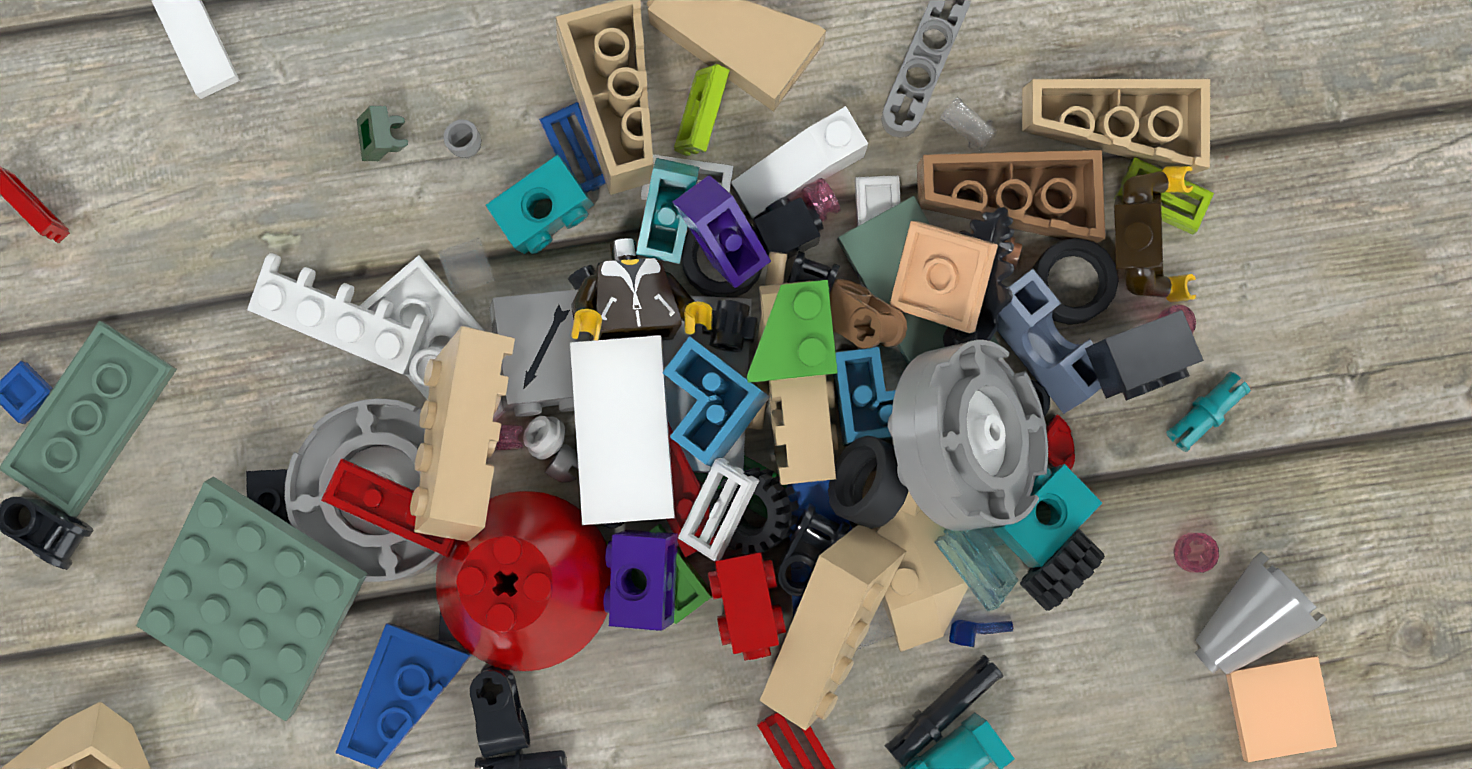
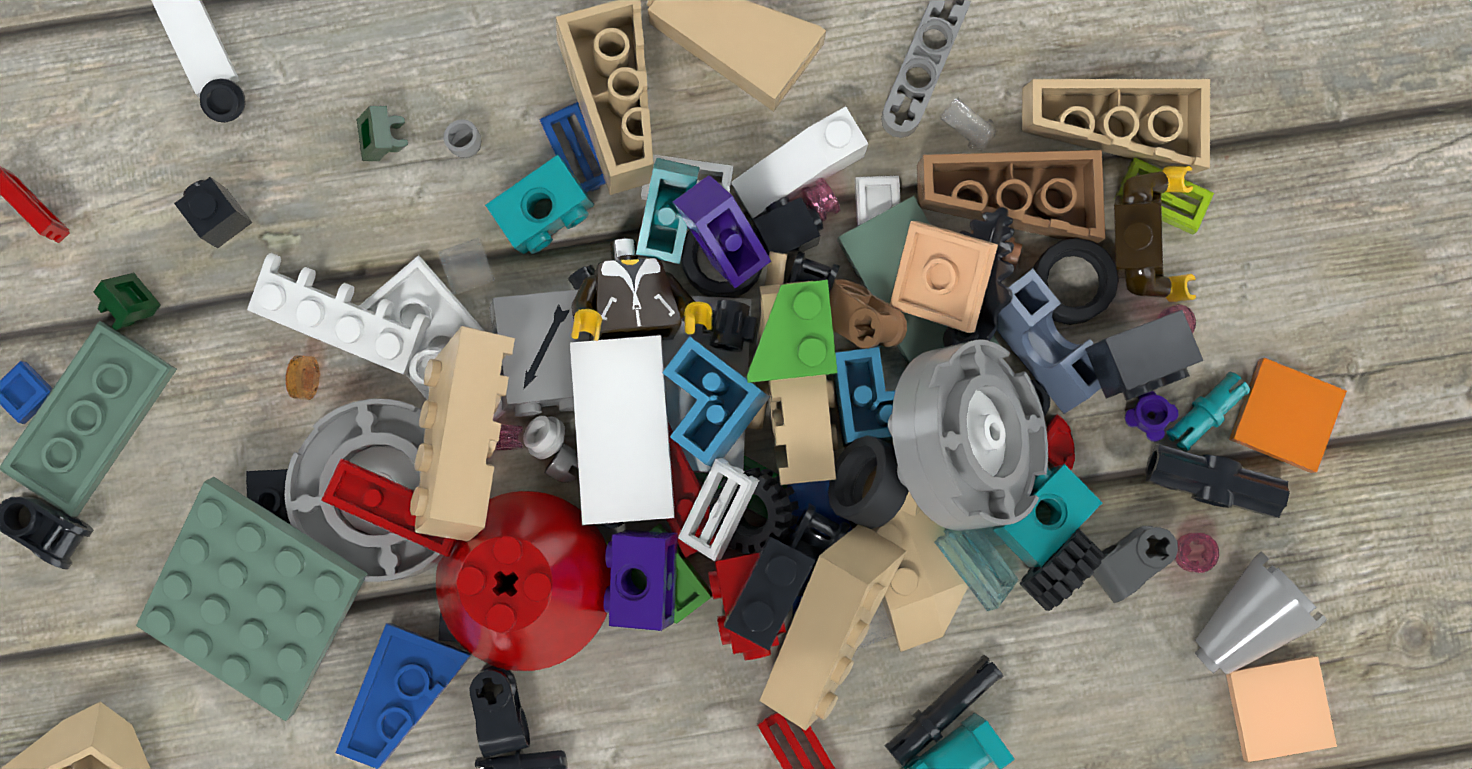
(126, 299): none -> dark green tile
(212, 212): none -> black brick
(222, 100): none -> black plate
(302, 377): none -> clear orange tile
(701, 110): lime tile -> none
(768, 593): none -> black brick
(964, 631): clear blue hand -> none
(1129, 567): none -> dark grey piece
(1163, 412): none -> dark purple plate
(1217, 481): none -> black piece
(1288, 415): none -> orange tile

